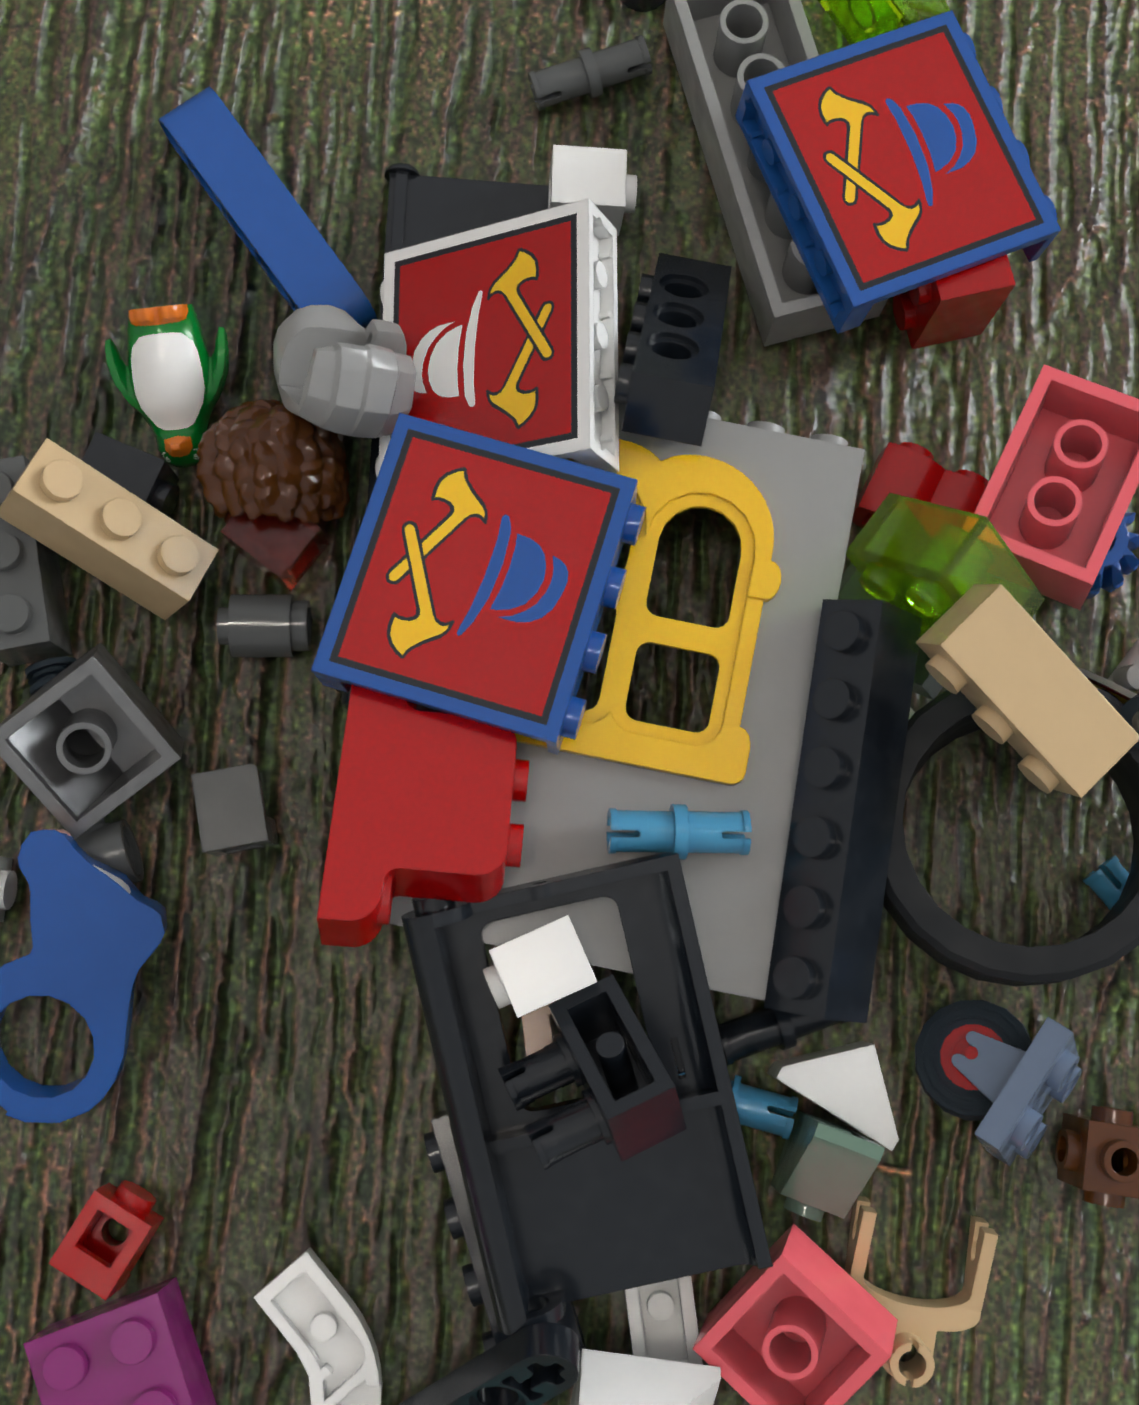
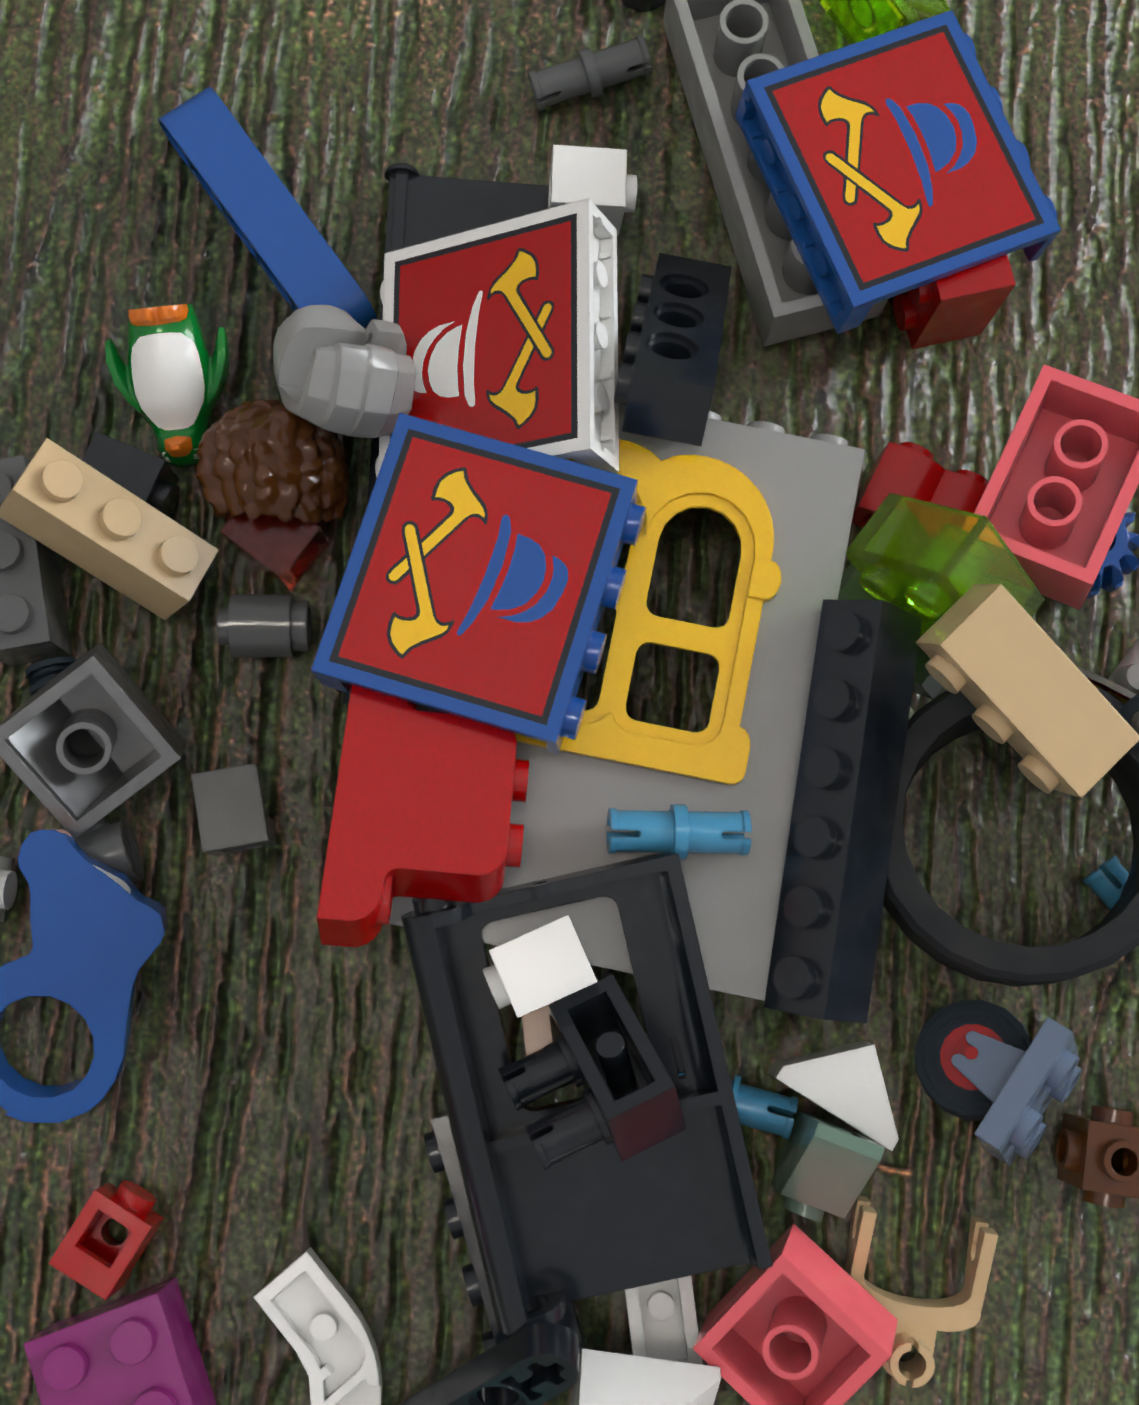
(766, 1030): black pin -> none

